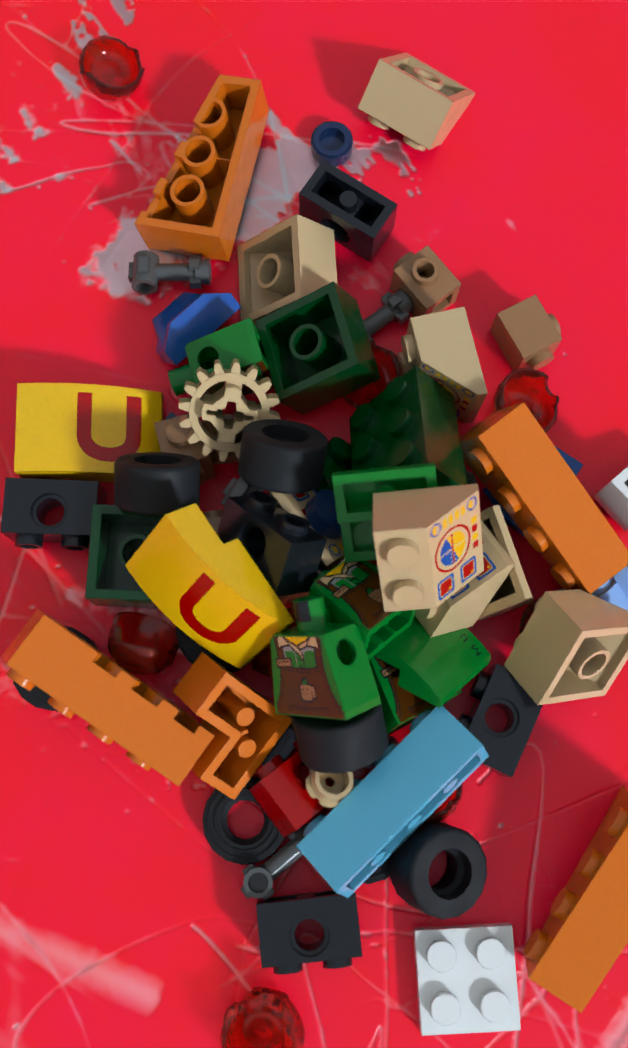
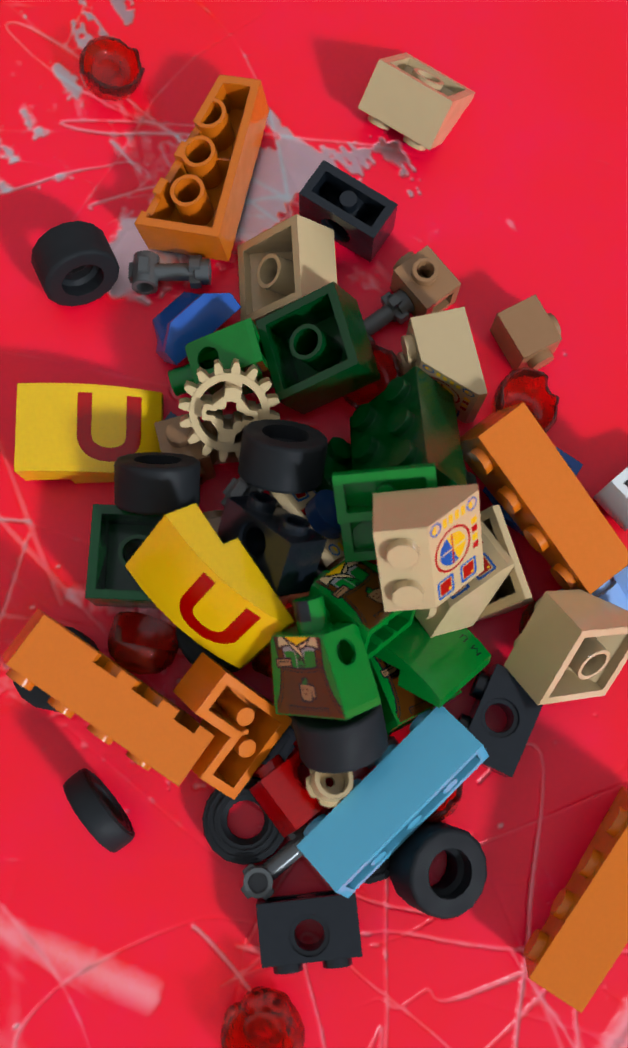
(30, 500): black brick -> none
(74, 263): none -> black tyre
(98, 810): none -> black tyre
(331, 143): dark blue tile -> none
(466, 979): white plate -> none

